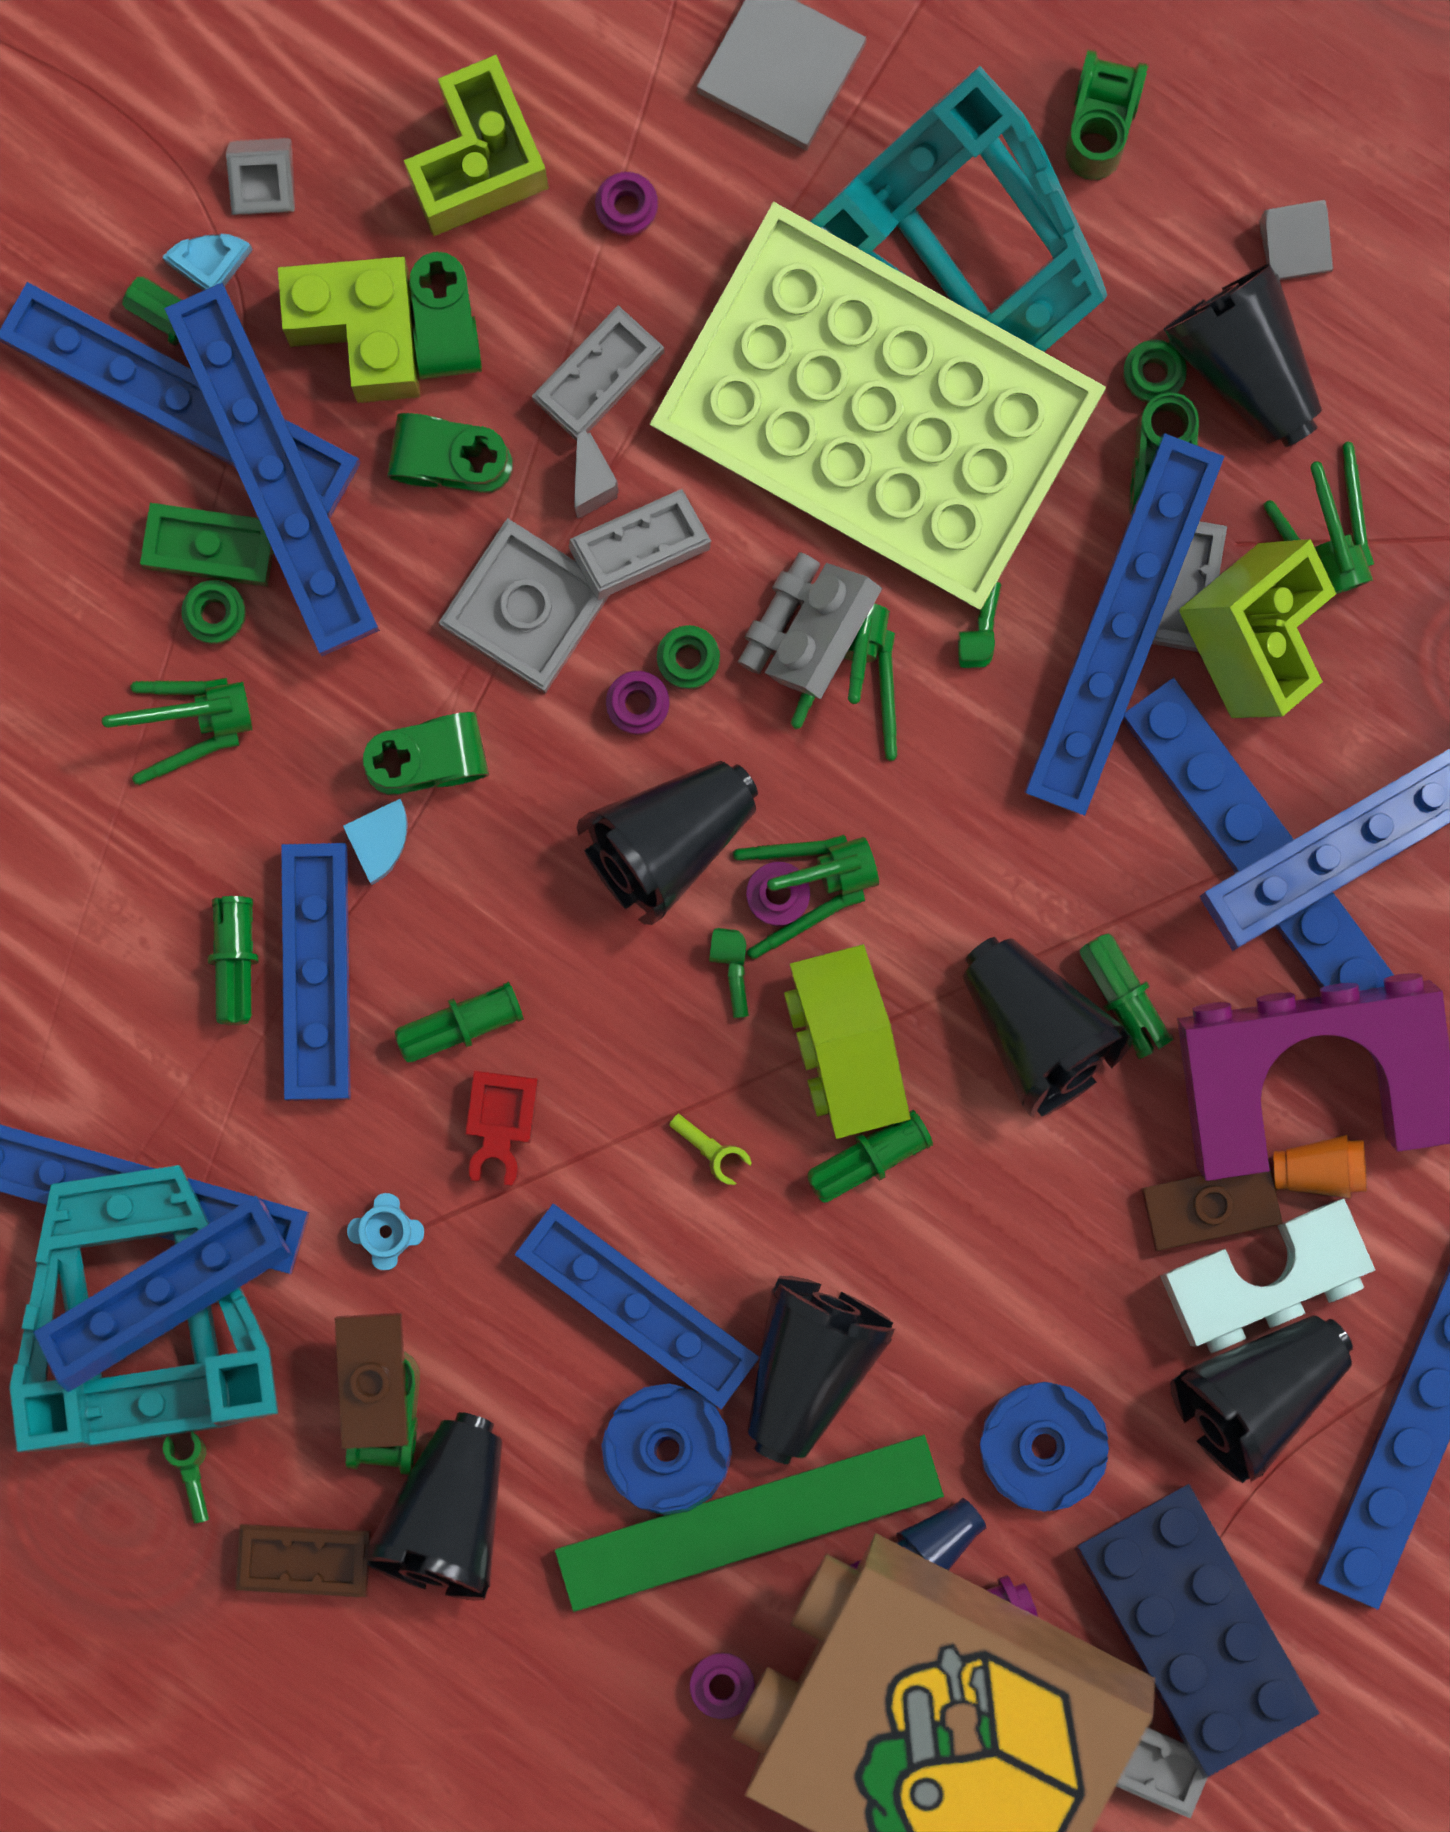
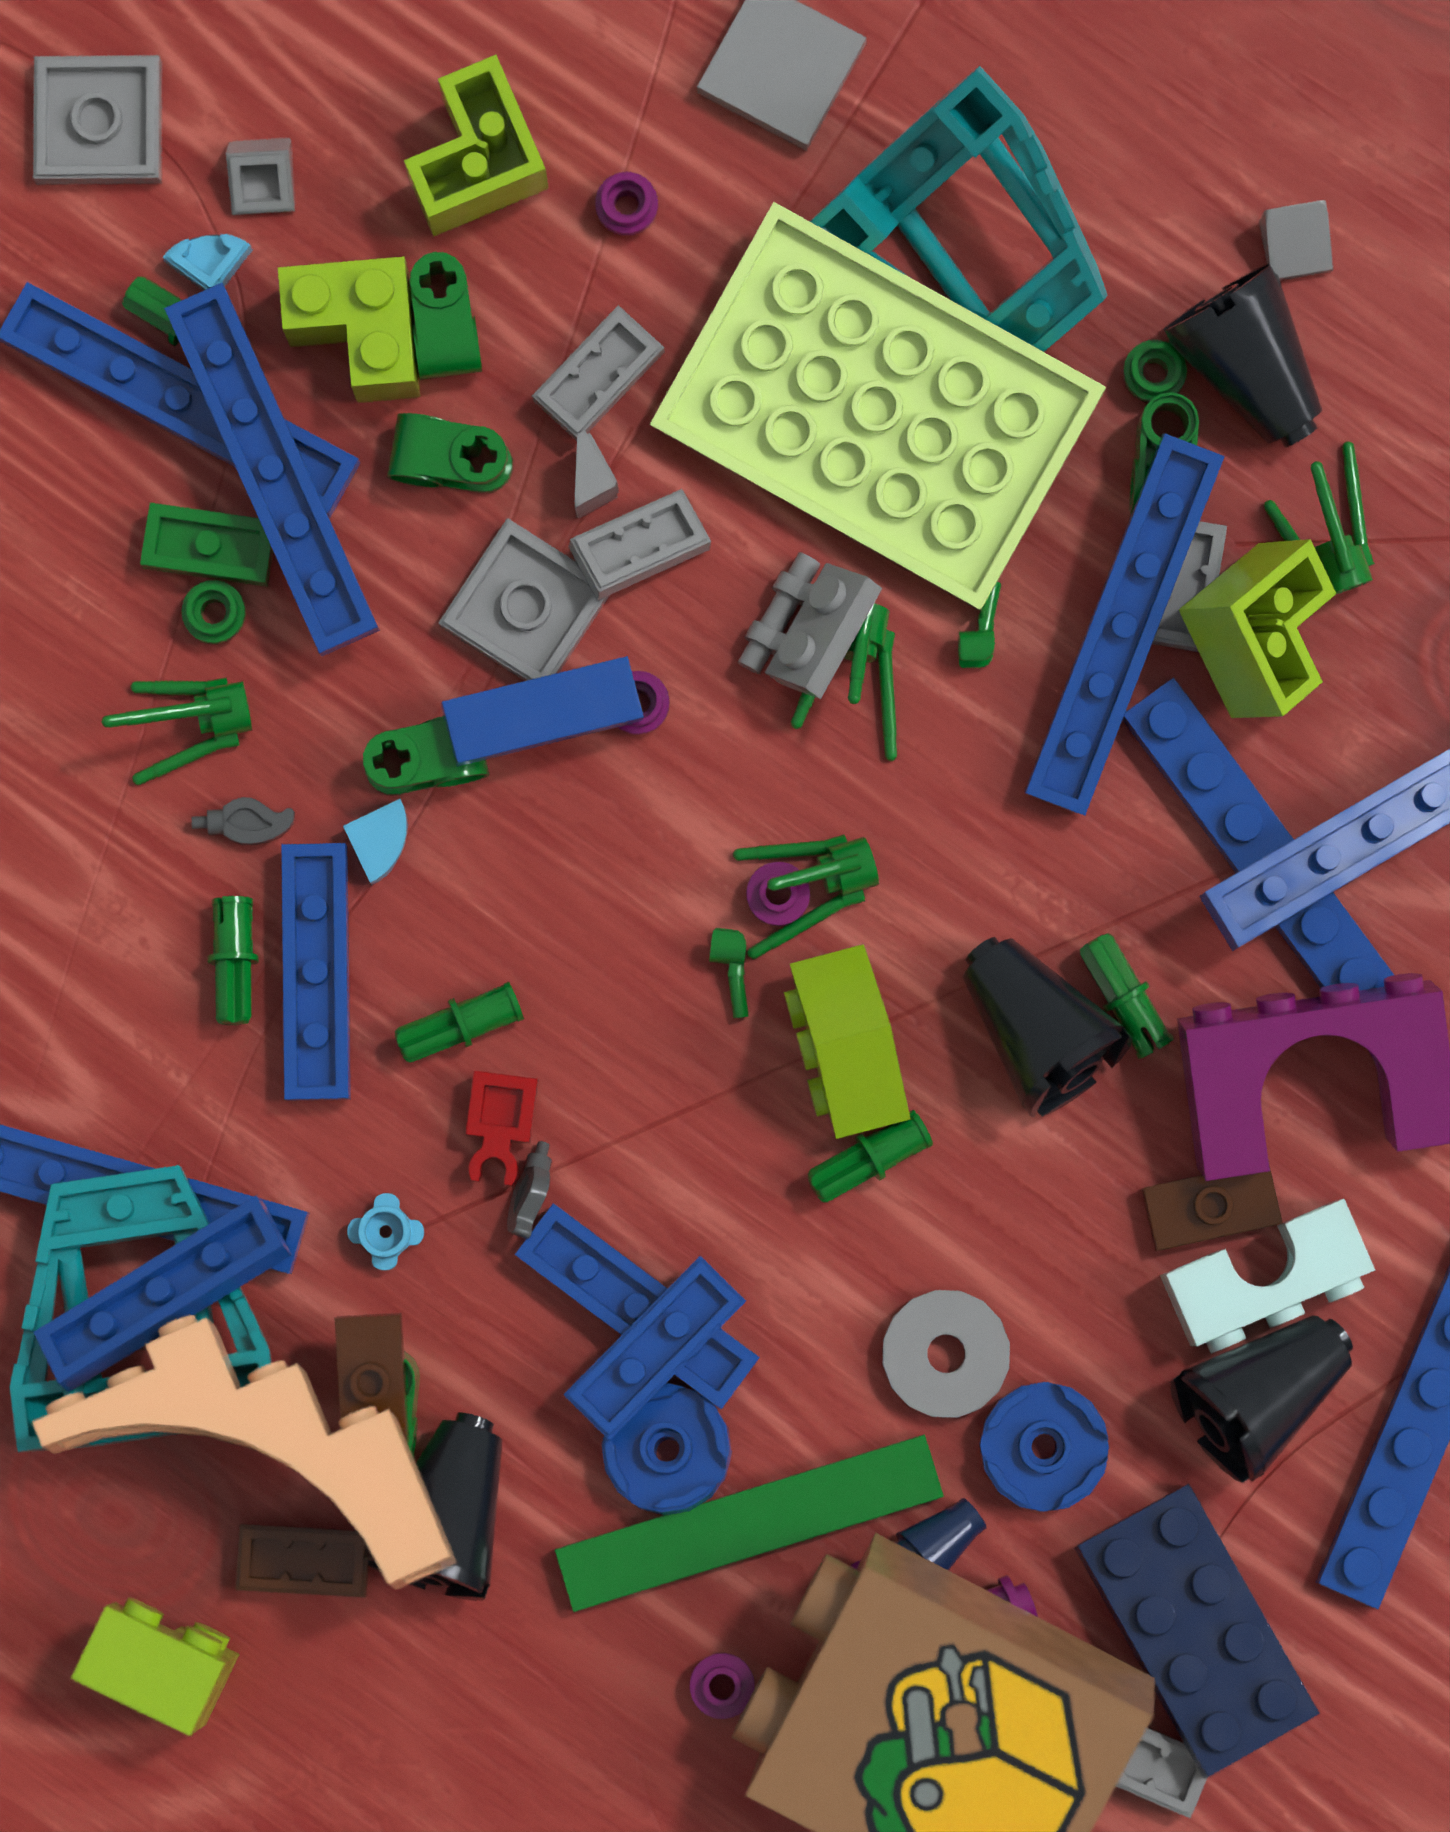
(97, 119): none -> light grey tile
(154, 1668): none -> lime brick
(190, 1475): green hand -> none
(246, 822): none -> dark grey piece
(278, 1414): none -> light nougat arch
(529, 1192): none -> dark grey piece
(542, 711): none -> blue tile
(654, 1348): none -> blue tile
(667, 835): black cone -> none
(688, 637): green plate -> none
(708, 1147): lime hand -> none
(810, 1364): black cone -> none
(984, 1353): none -> light grey tile
(1104, 106): green piece -> none
(1323, 1167): orange cone -> none

